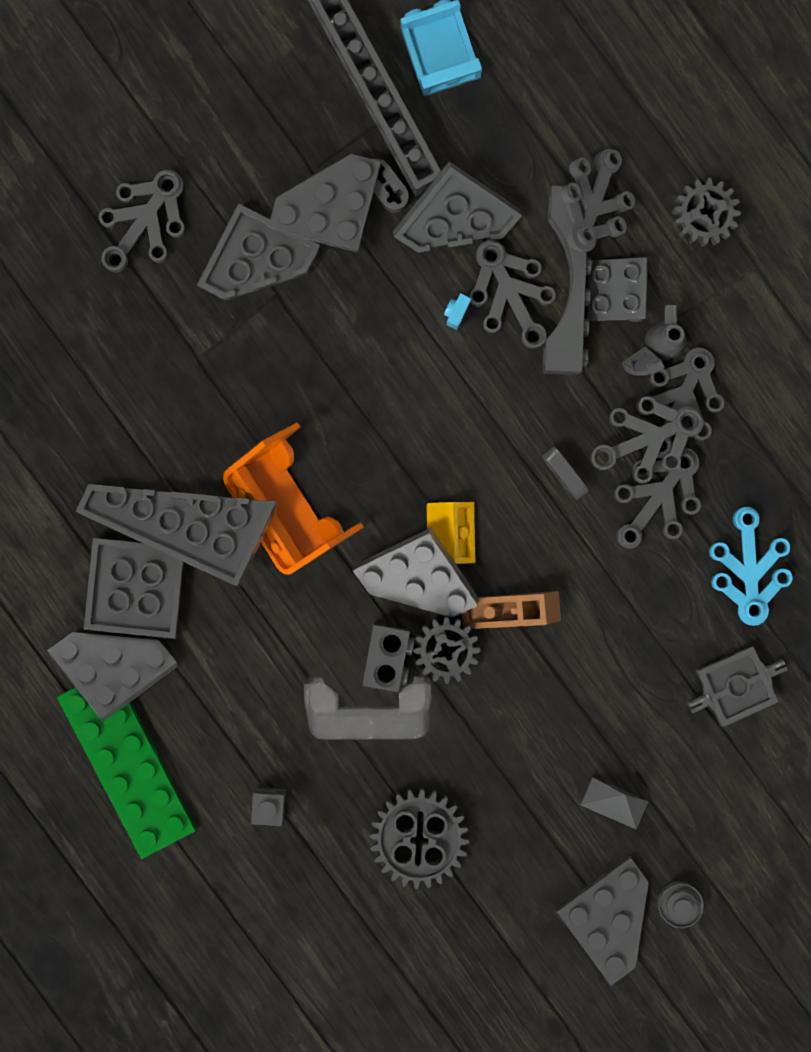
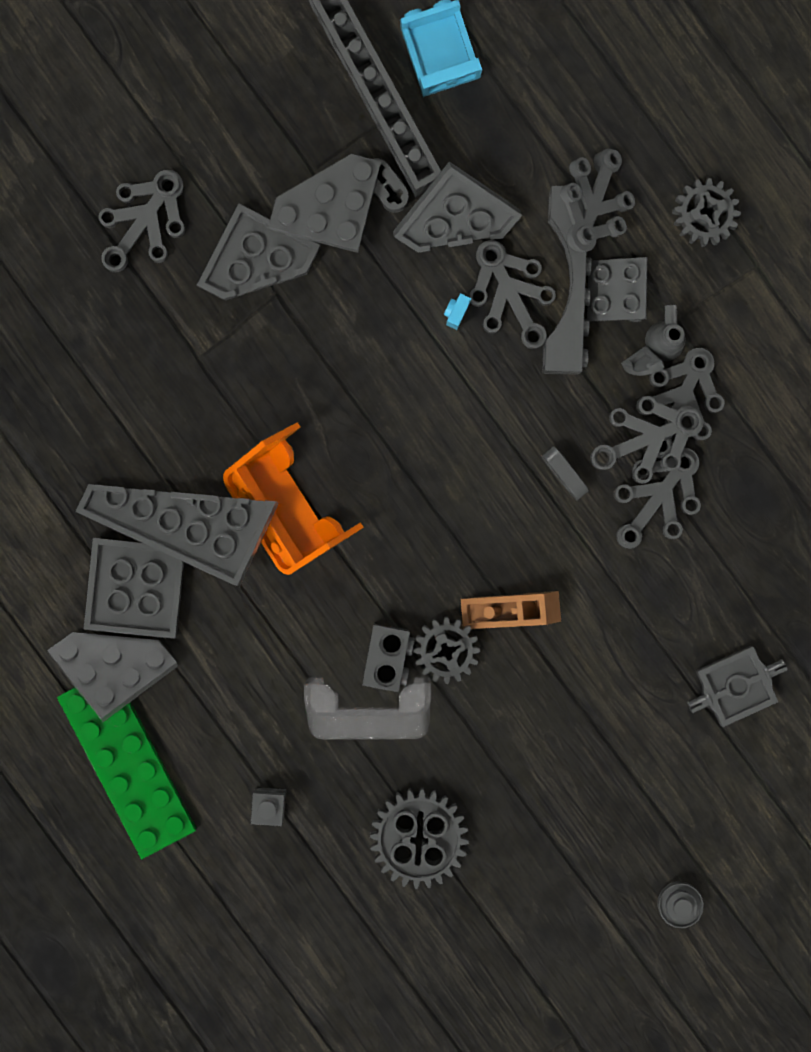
(418, 575): plate -> none
(455, 528): yellow panel -> none
(609, 918): dark grey plate -> none
(614, 803): dark grey slope -> none
(749, 571): medium azure plant -> none

